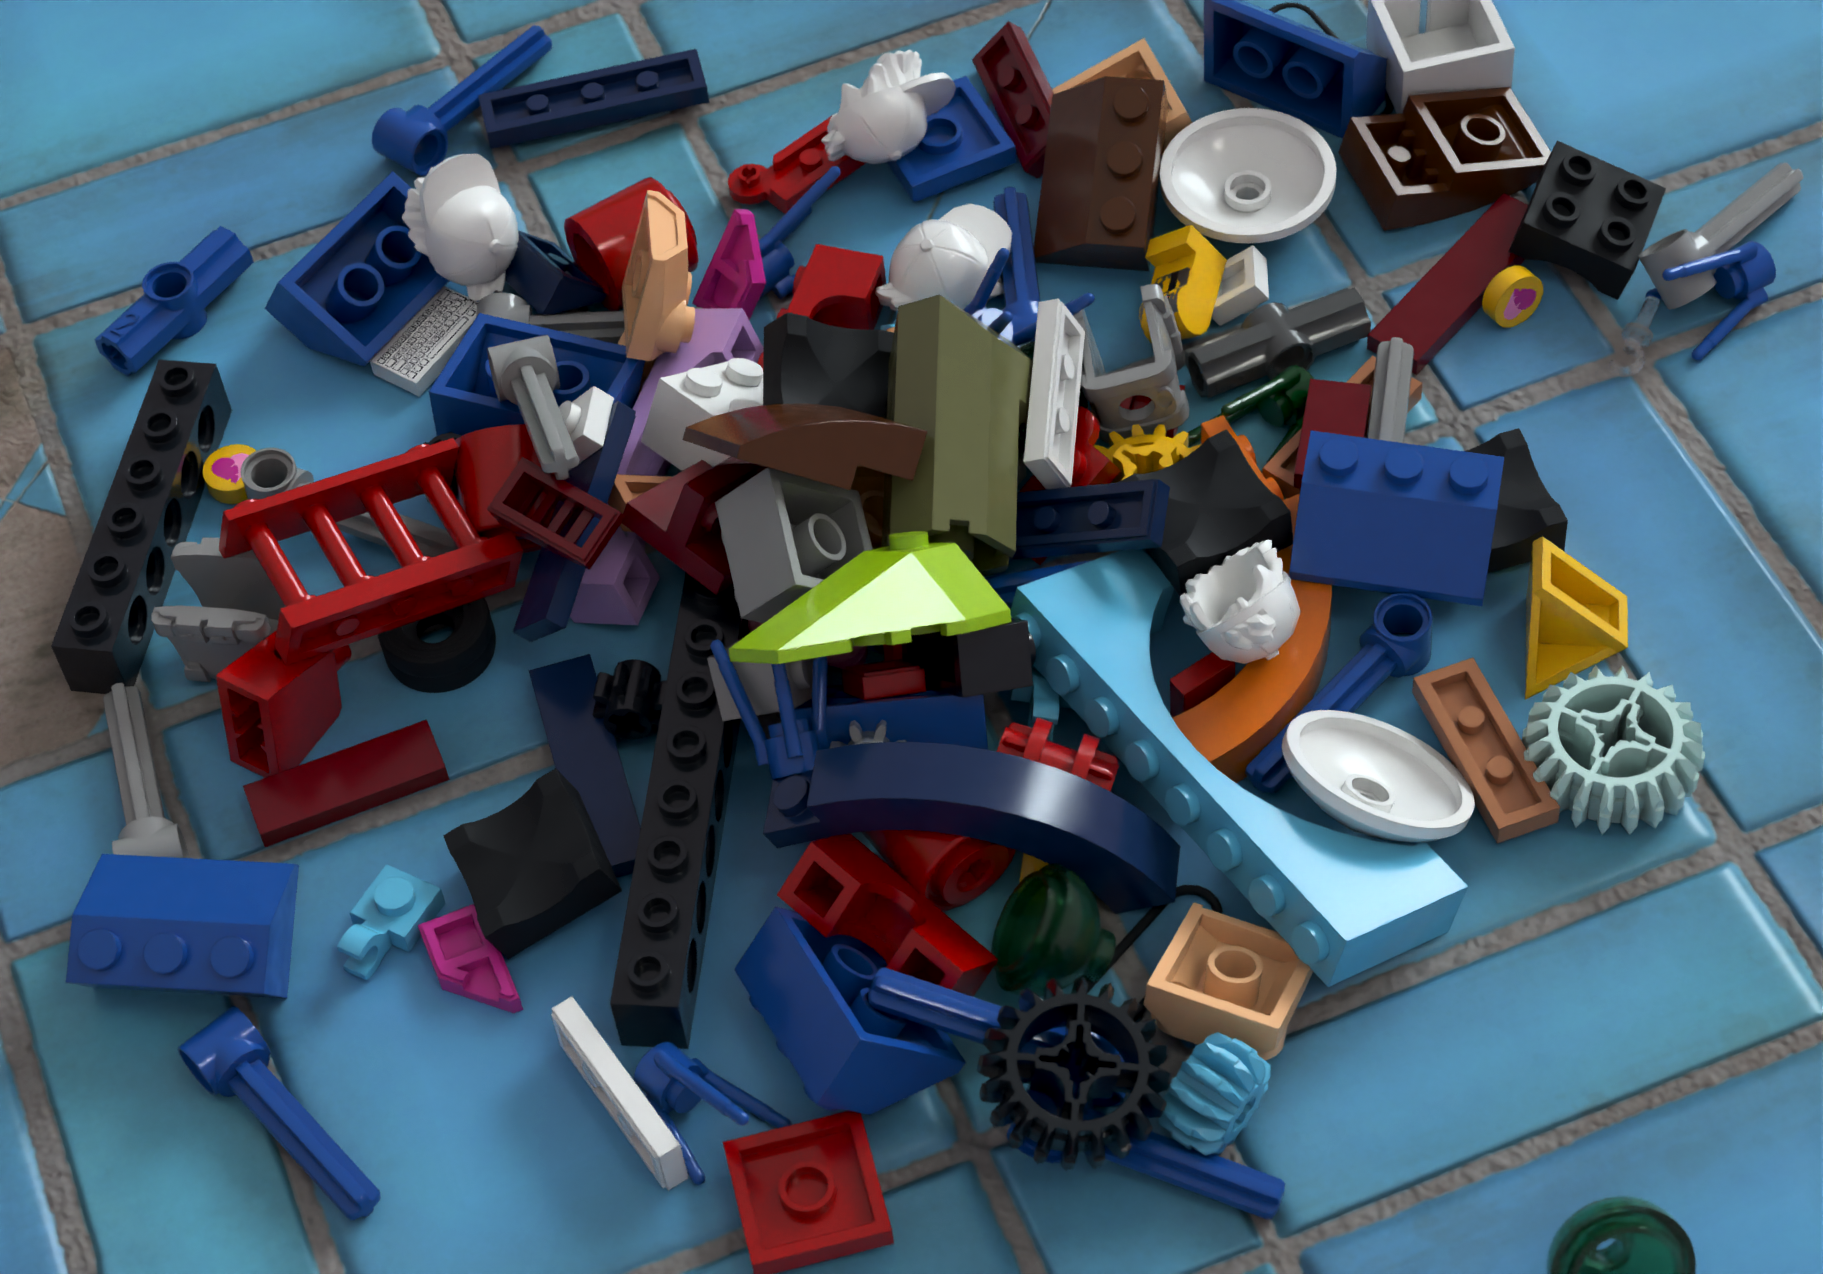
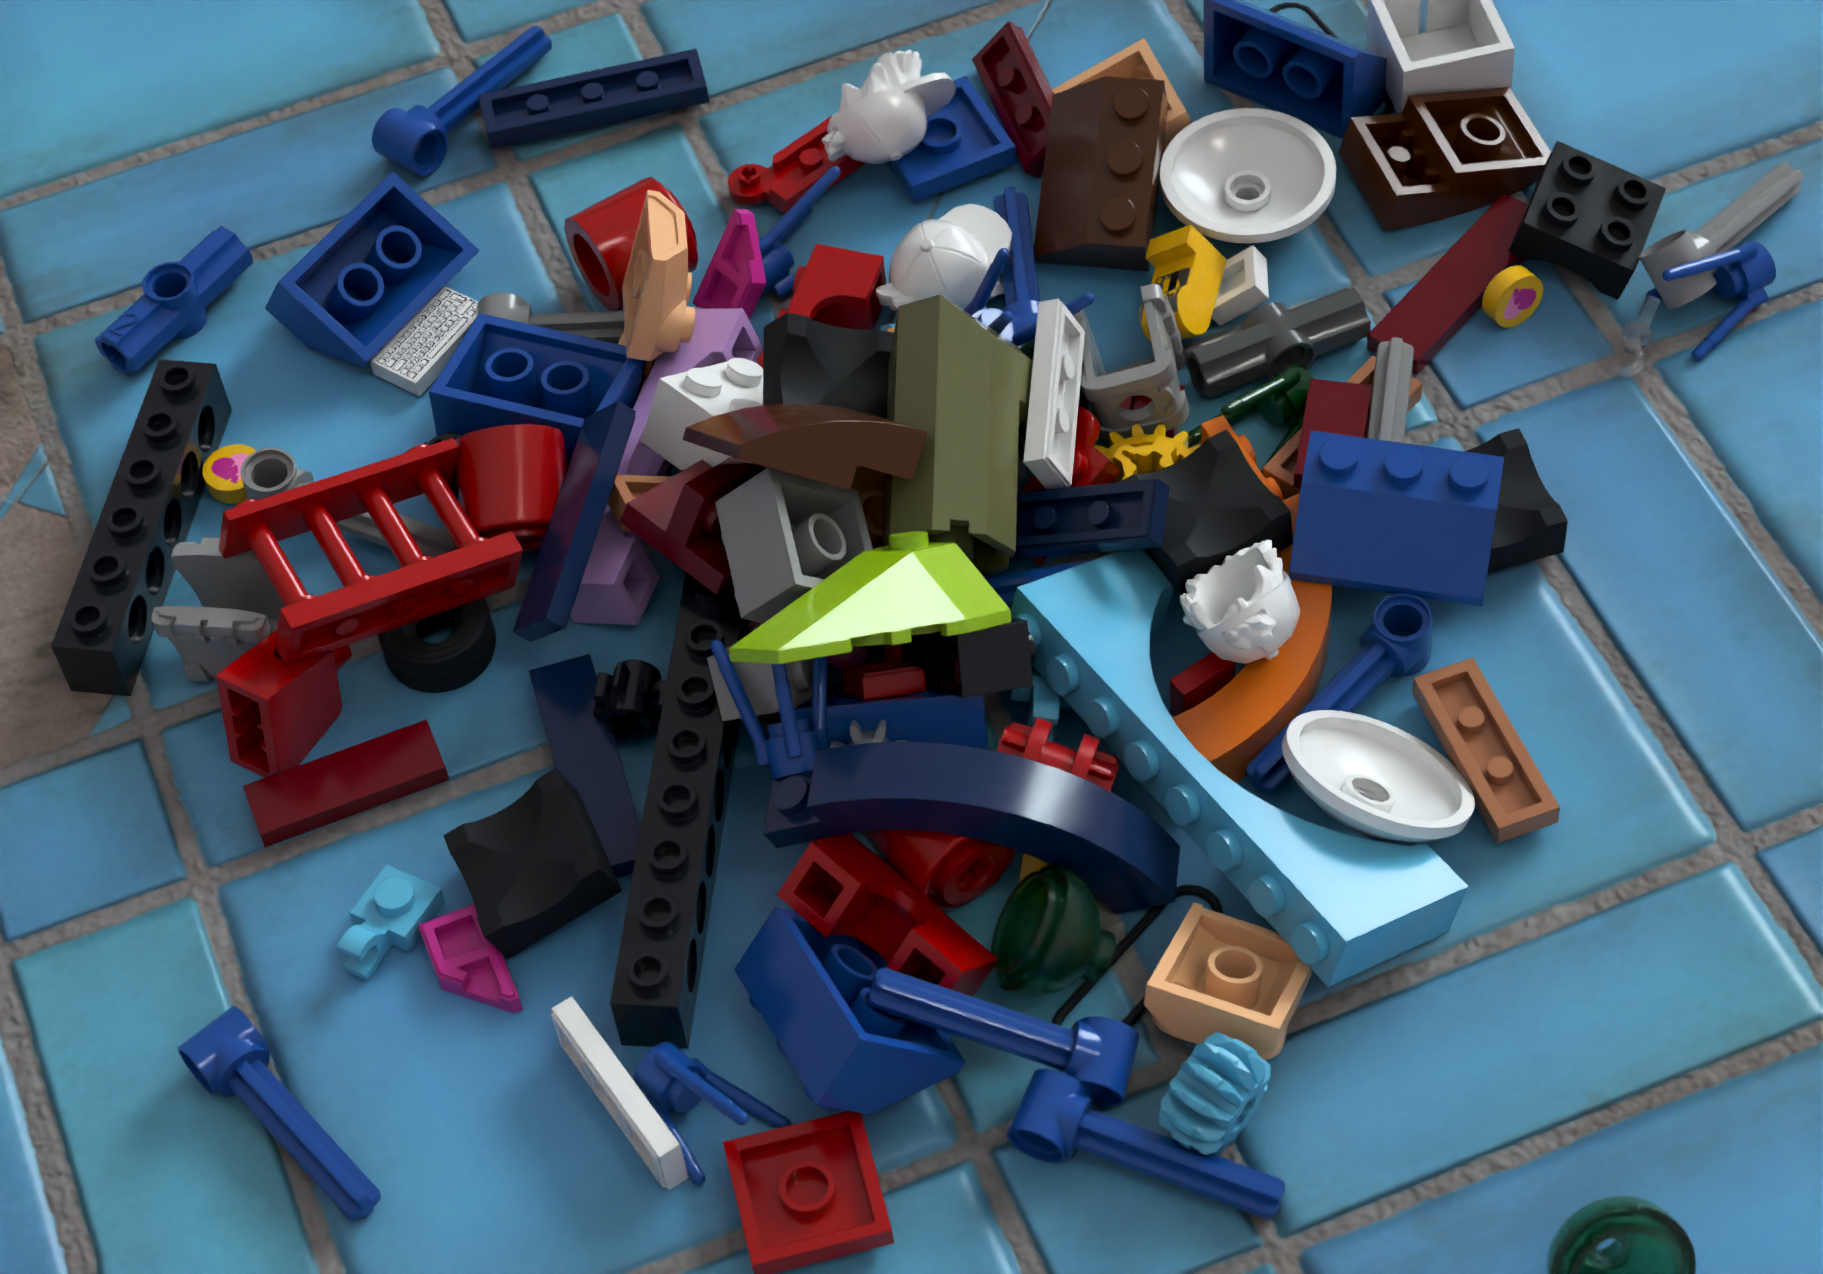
(146, 827): light grey axle -> none
(185, 926): blue slope -> none
(463, 224): white hair -> none
(523, 490): dark red slope -> none
(527, 376): light grey axle -> none
(550, 277): dark blue slope -> none
(587, 420): white plate -> none
(1047, 1073): black gear -> none
(1570, 618): yellow slope -> none
(1627, 748): light aqua gear -> none

